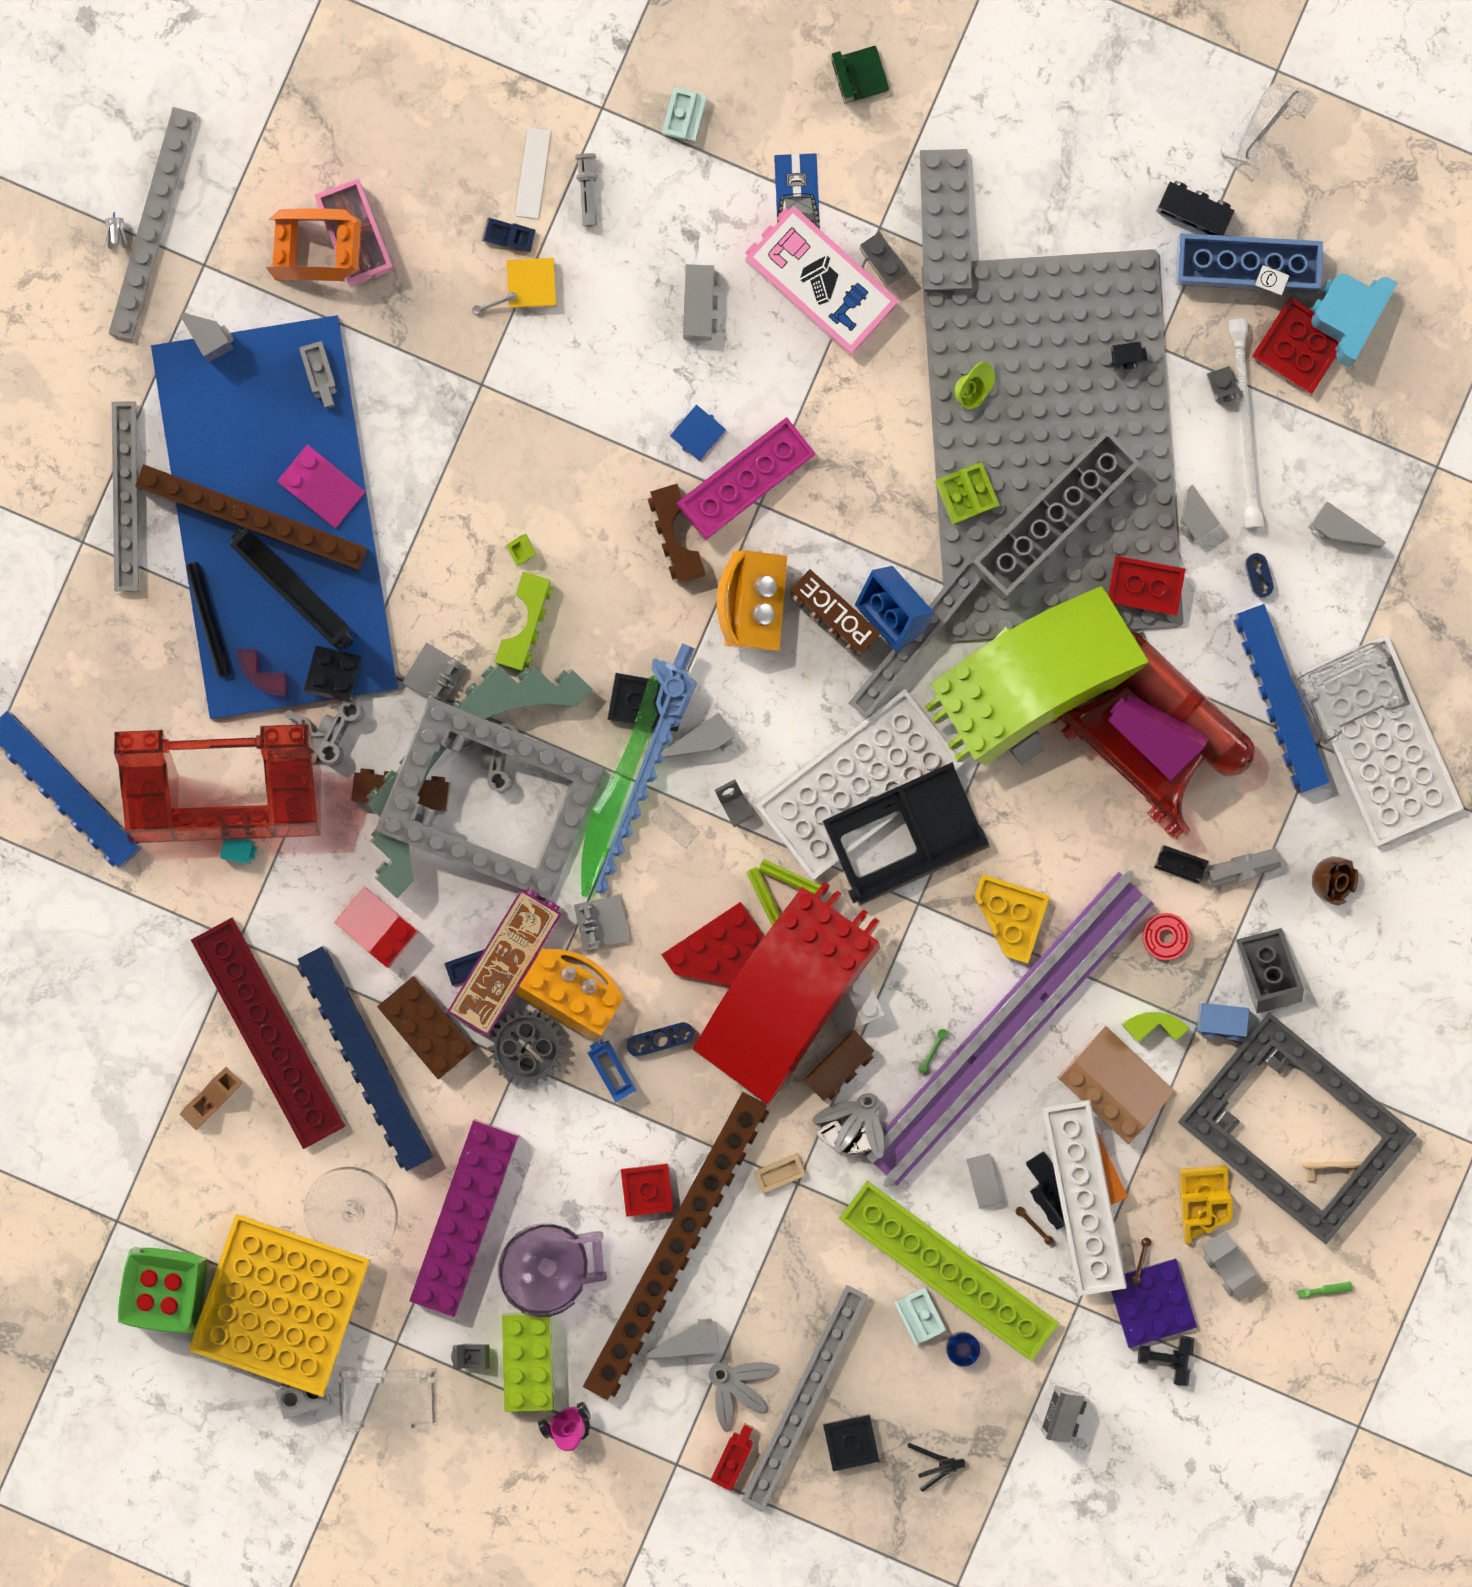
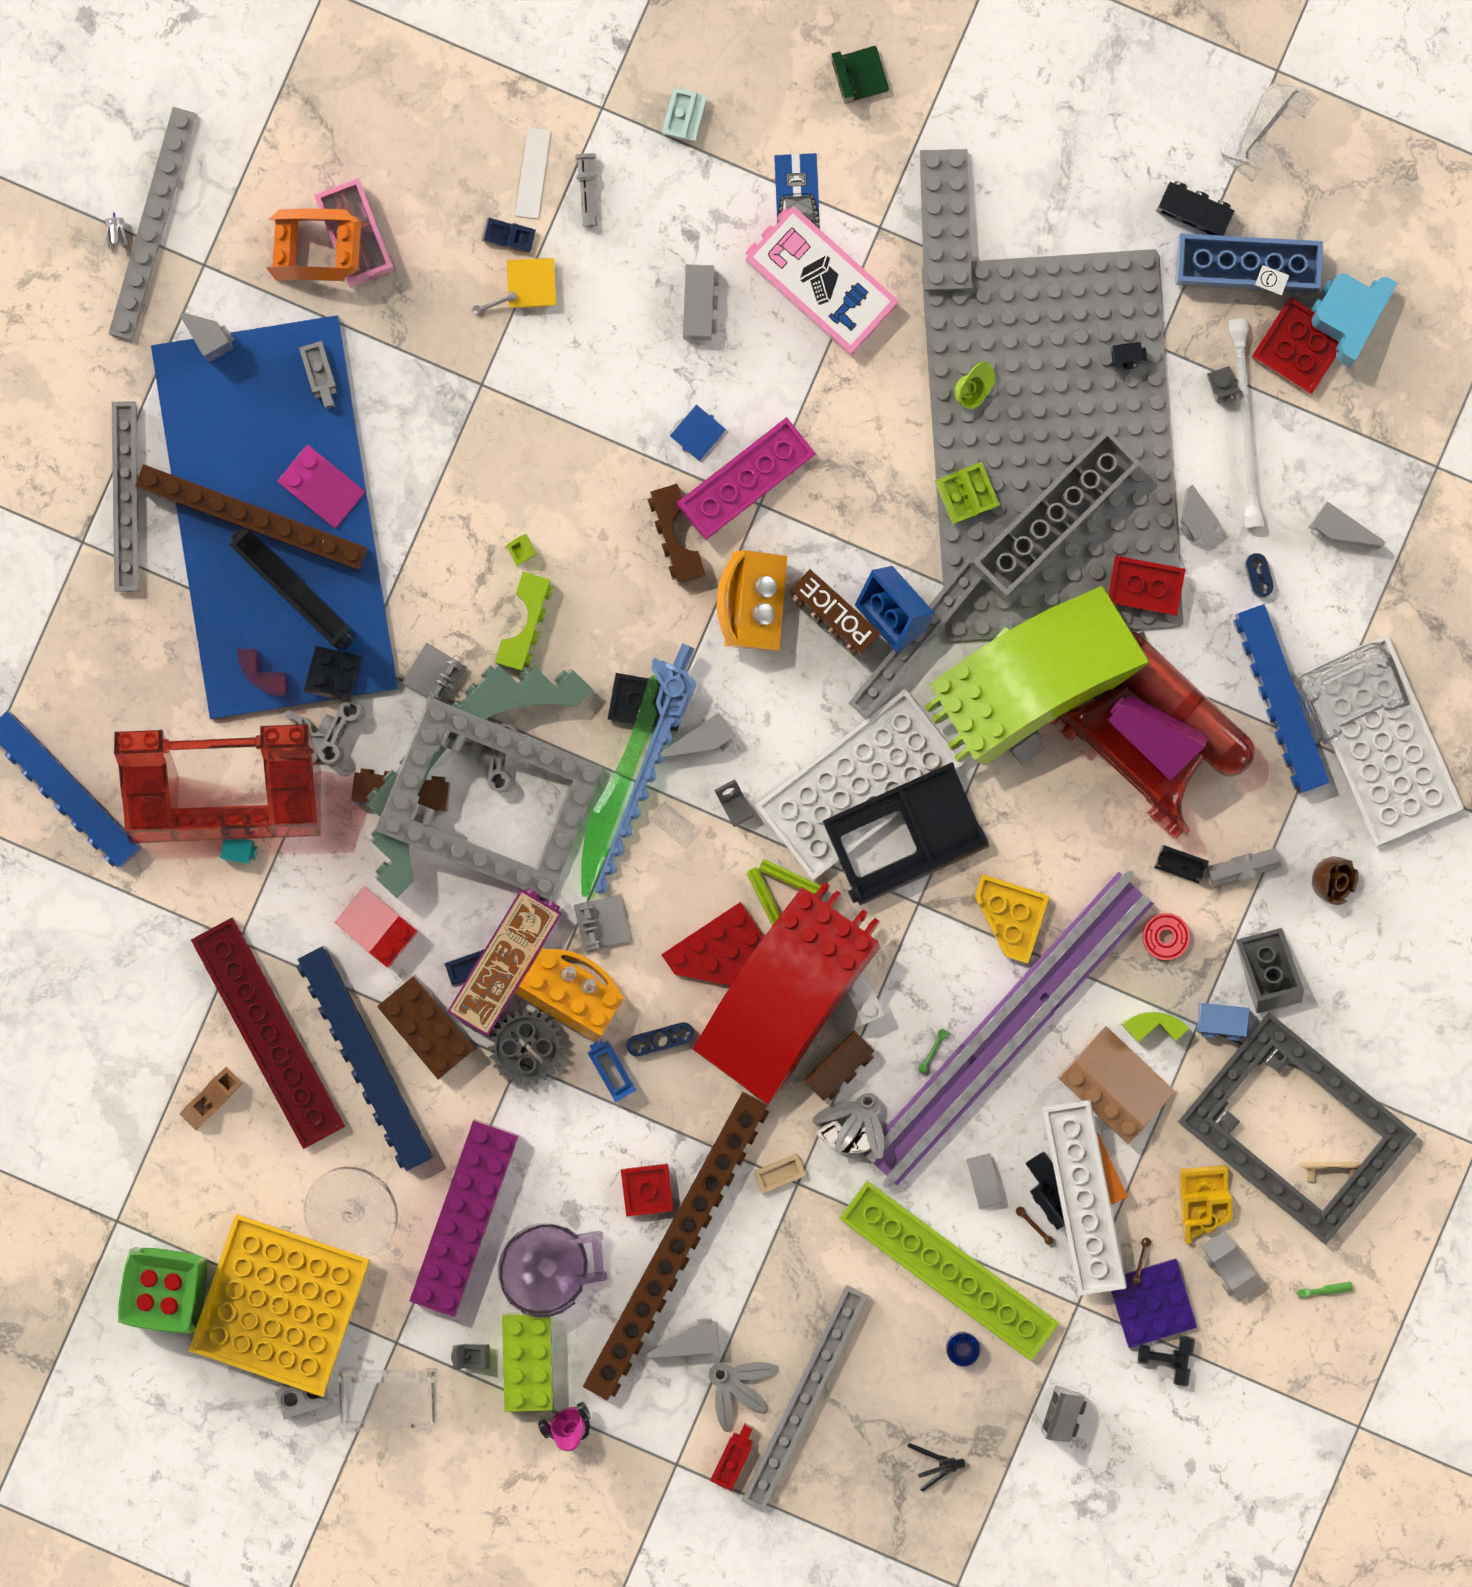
(207, 619): black axle -> none
(851, 1442): black plate -> none
(882, 259): dark grey brick -> none
(920, 1316): light aqua plate -> none

